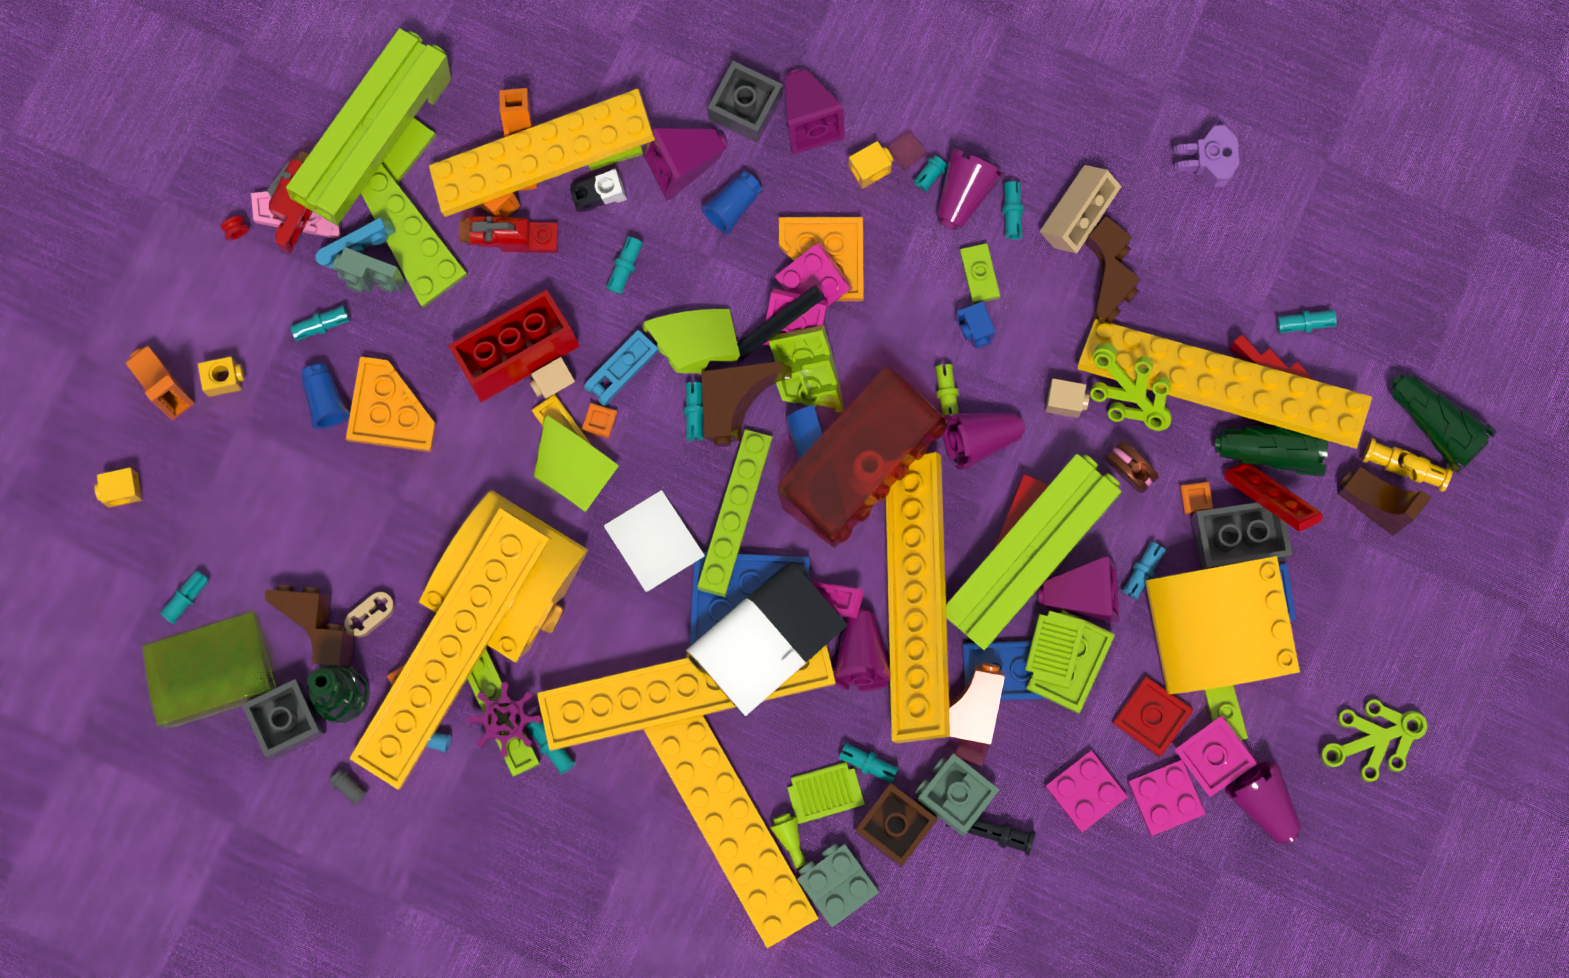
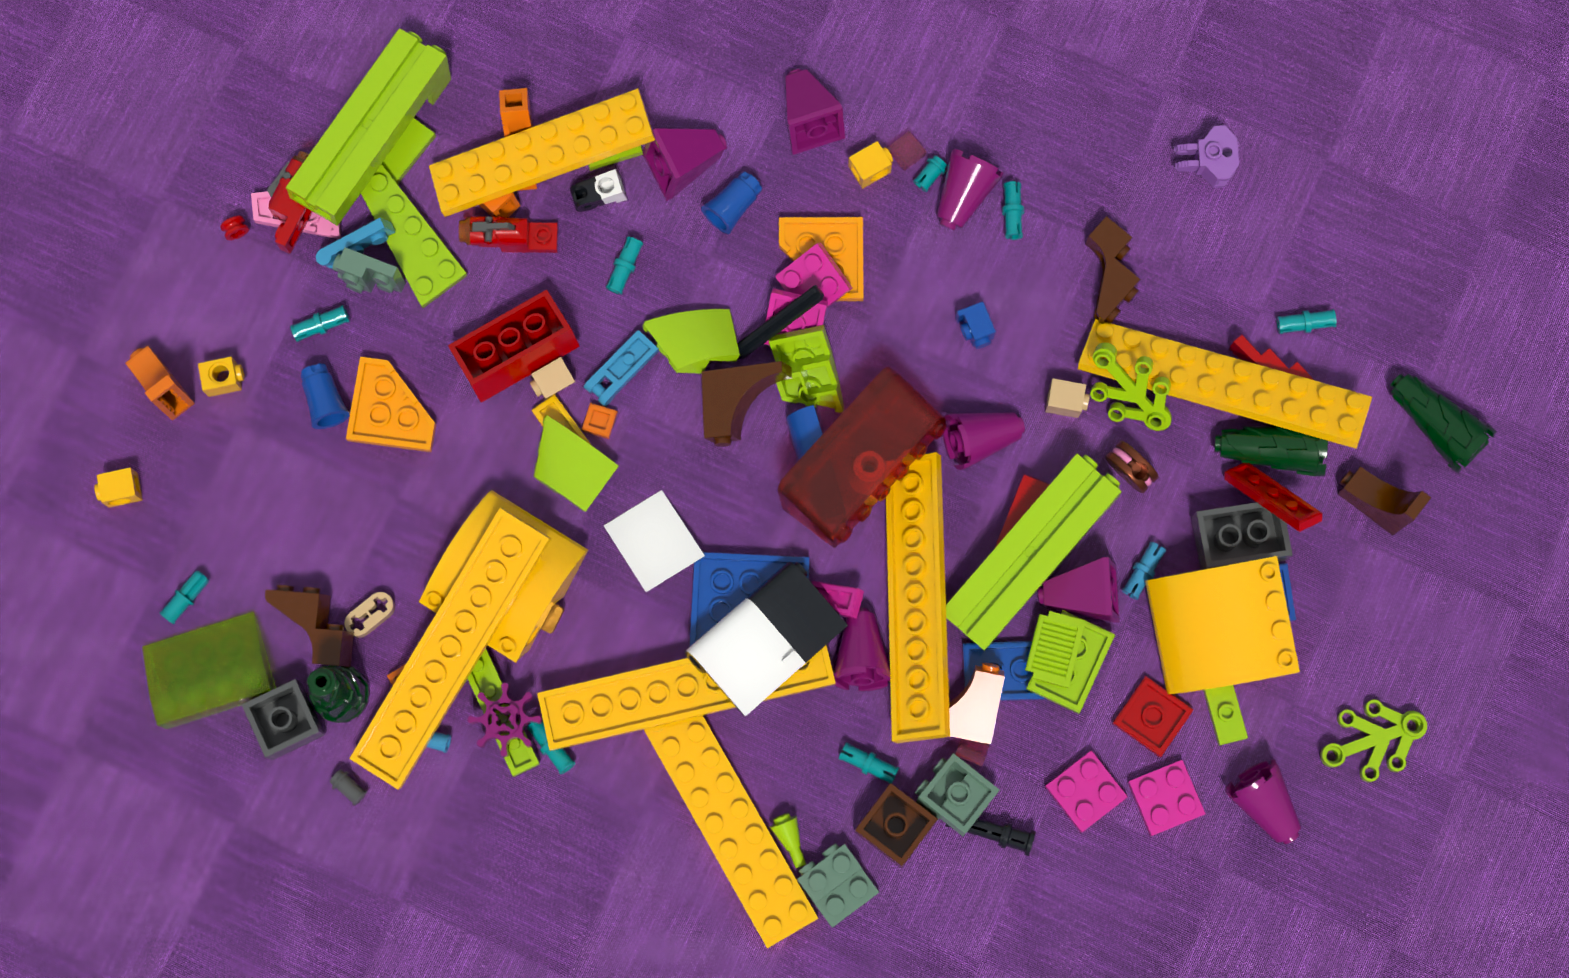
(694, 411): teal pin -> none
(735, 513): lime plate -> none
(745, 101): dark grey brick -> none
(825, 792): lime window -> none
(947, 391): lime pin -> none
(979, 273): lime plate -> none
(1080, 209): tan brick -> none
(1196, 497): orange tile -> none
(1216, 756): dark pink plate -> none
(1411, 466): yellow piece -> none

